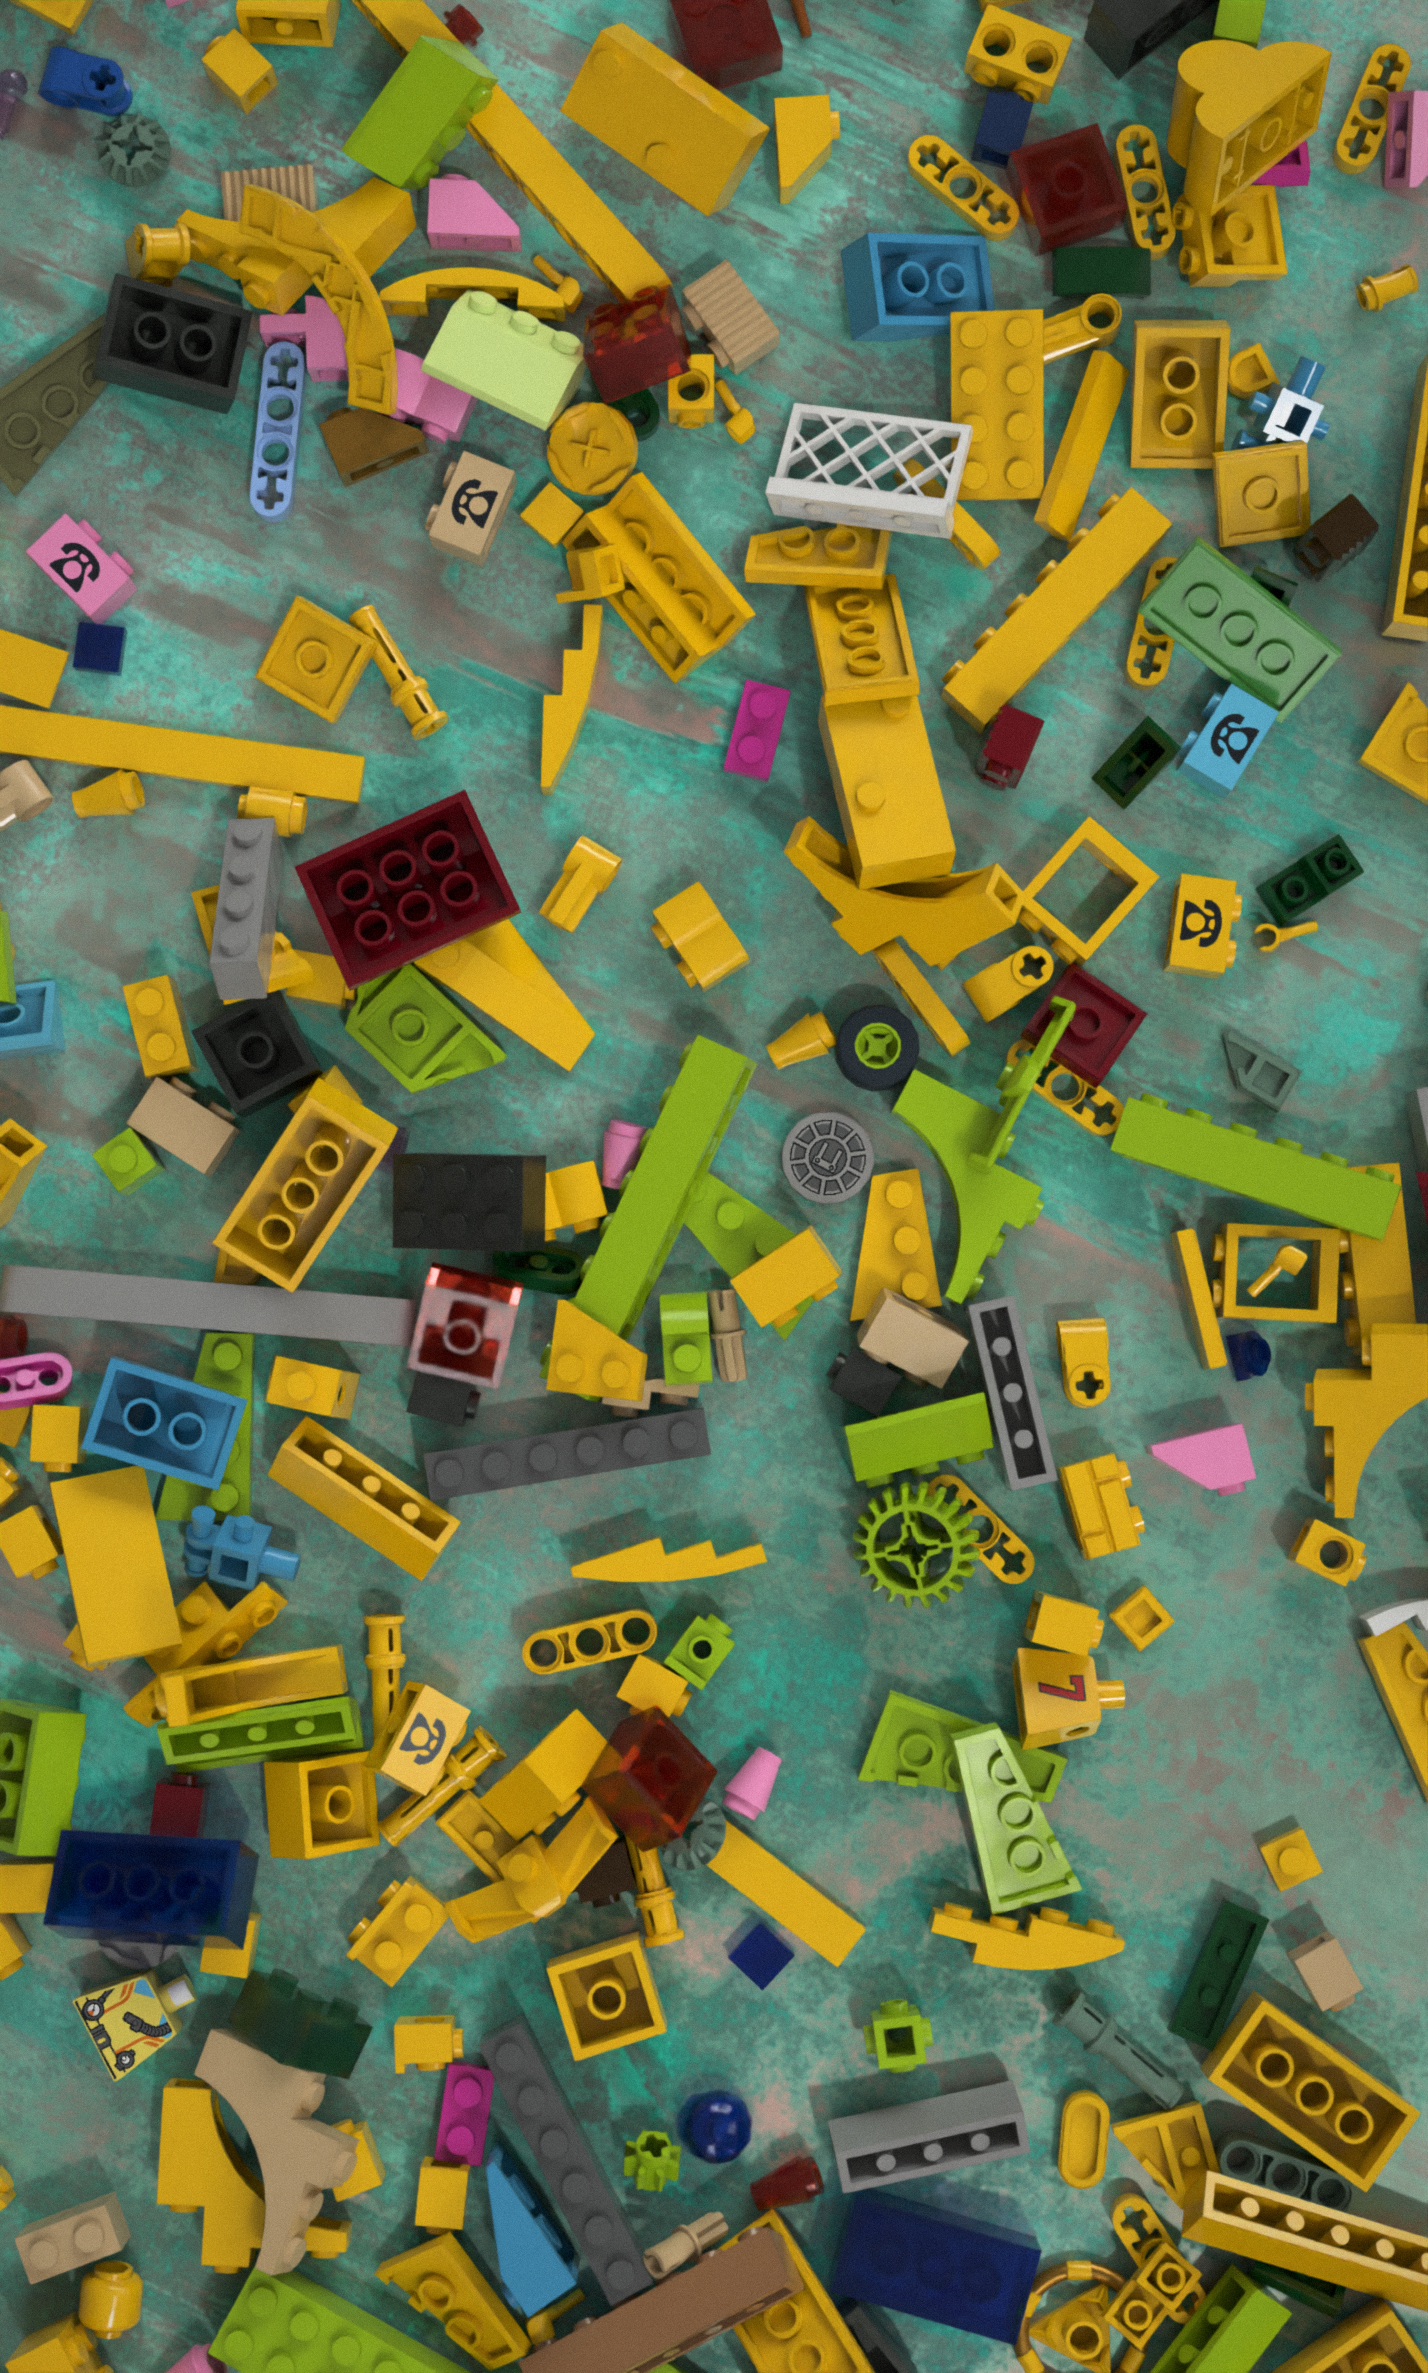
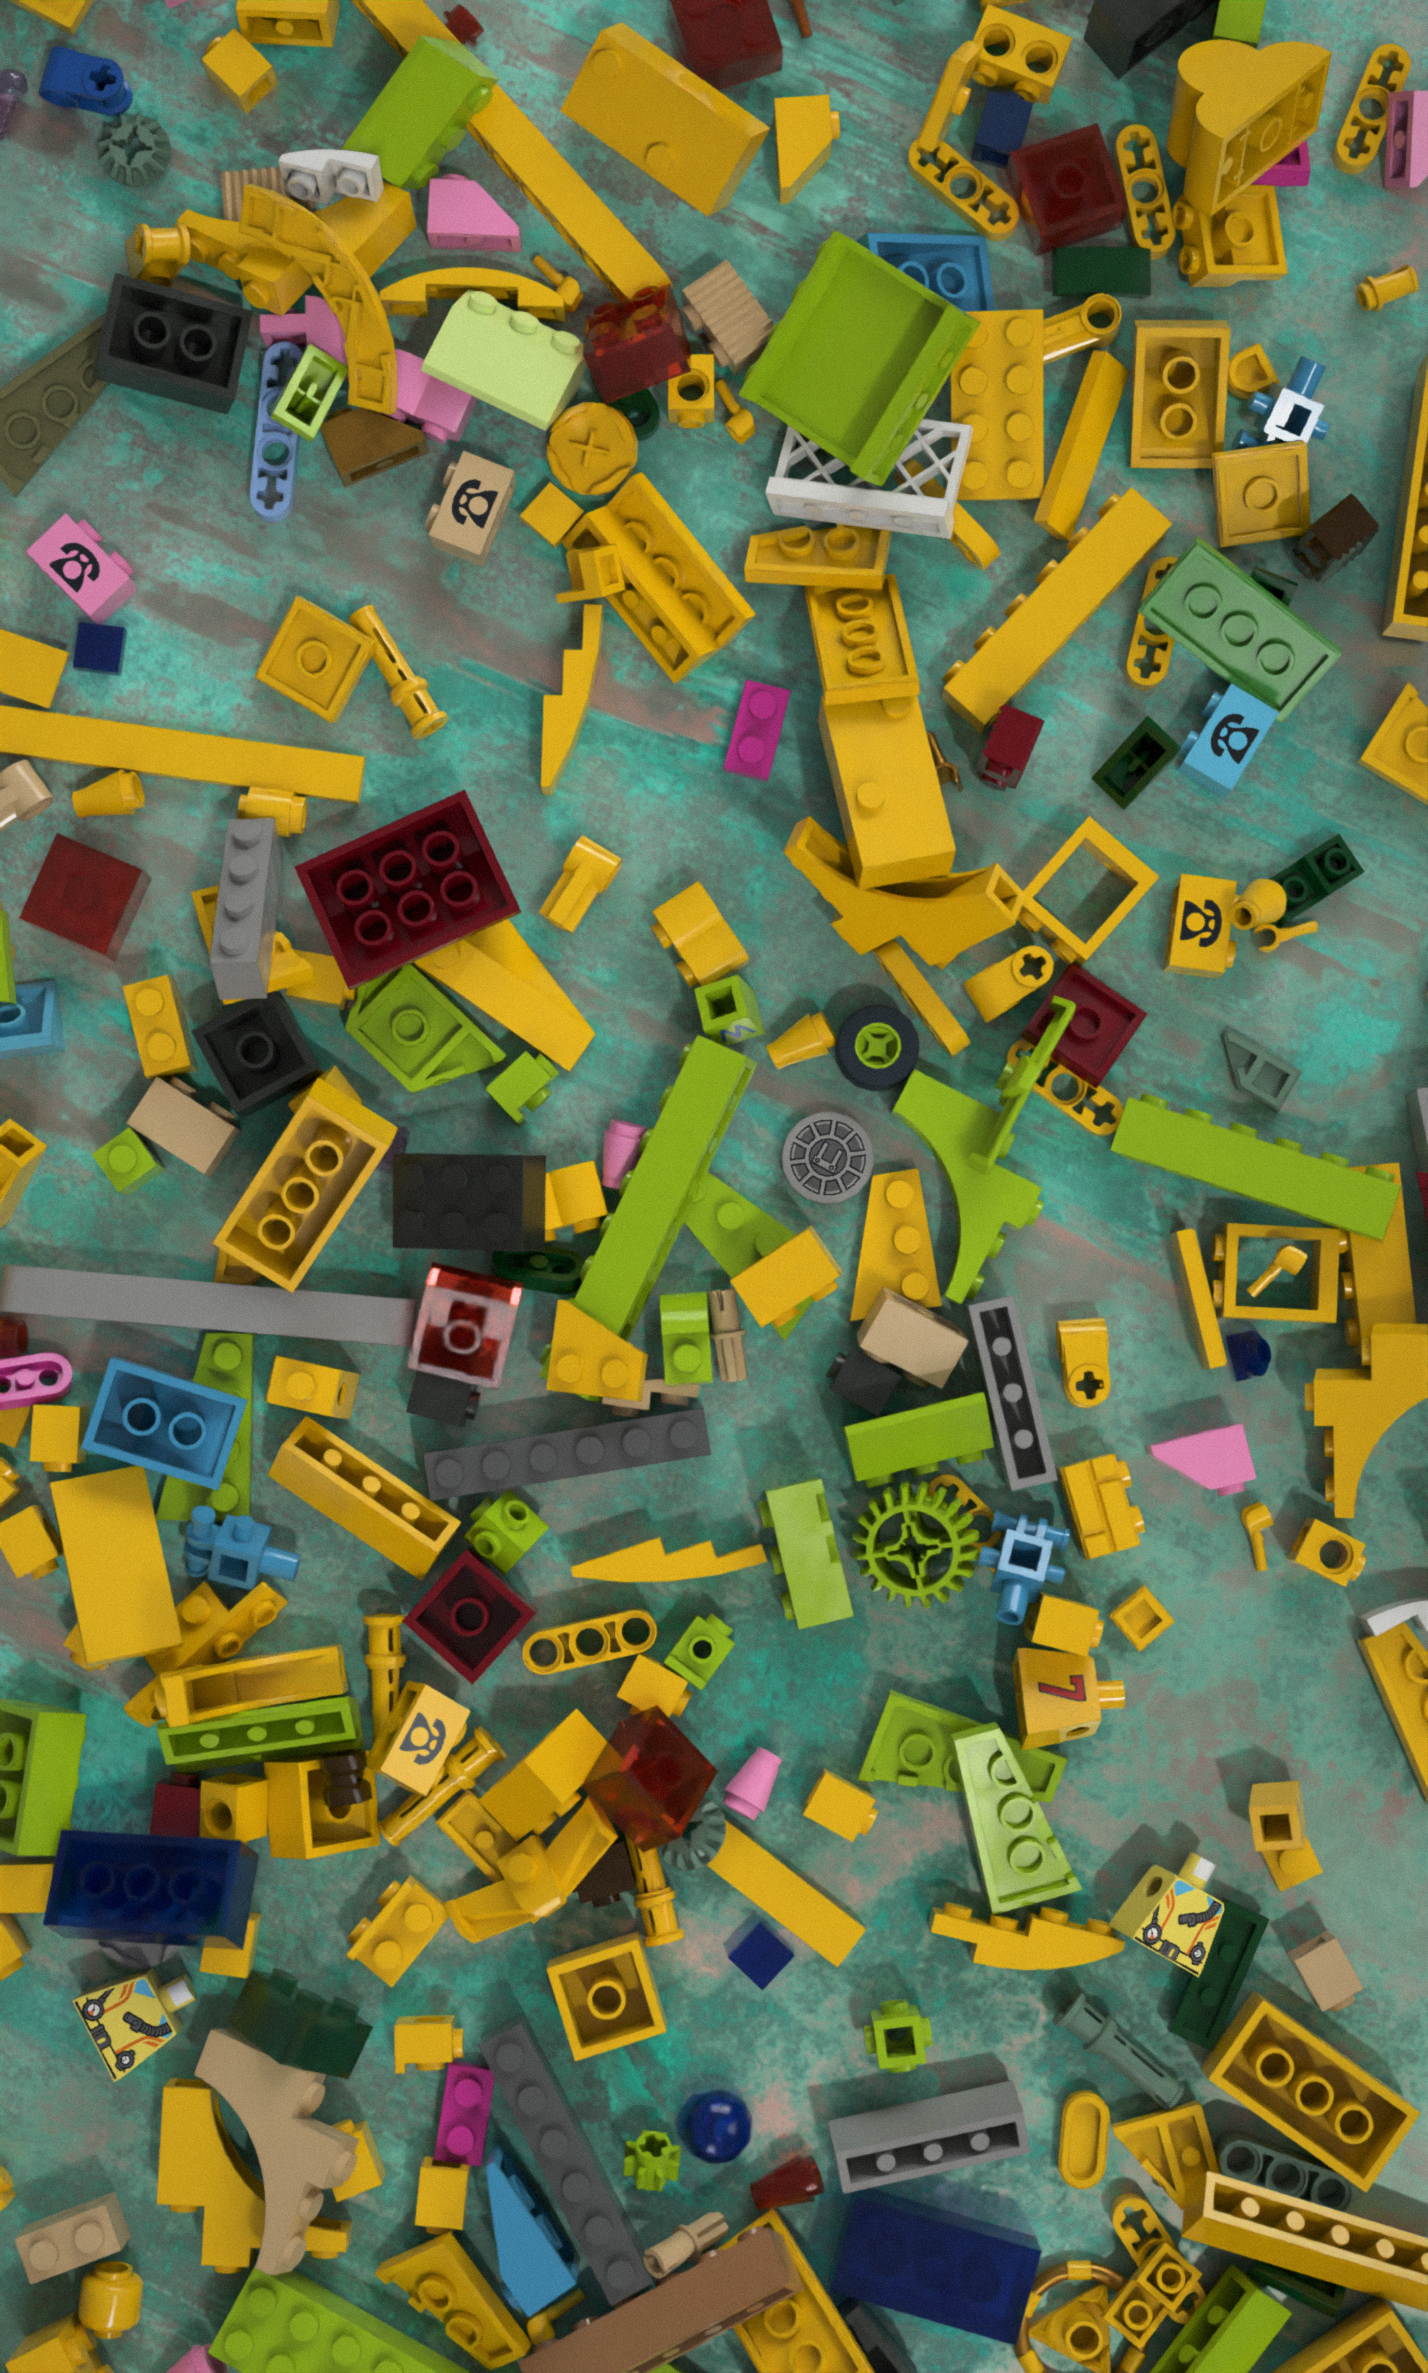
(85, 897): none -> clear red brick
(234, 1807): none -> yellow brick
(309, 392): none -> lime slope
(321, 172): none -> white slope
(345, 1776): none -> dark brown wheel
(470, 1615): none -> dark red brick
(504, 1530): none -> lime brick
(523, 1085): none -> lime brick
(729, 1011): none -> lime brick
(806, 1553): none -> lime wedge
(840, 1806): none -> yellow brick
(858, 357): none -> lime panel
(945, 771): none -> pearl gold hand
(950, 96): none -> yellow plate
(1022, 1563): none -> dark azure piece
(1173, 1913): none -> light yellow torso
(1254, 1520): none -> yellow hand
(1259, 904): none -> yellow cone
(1277, 1816): none -> yellow brick

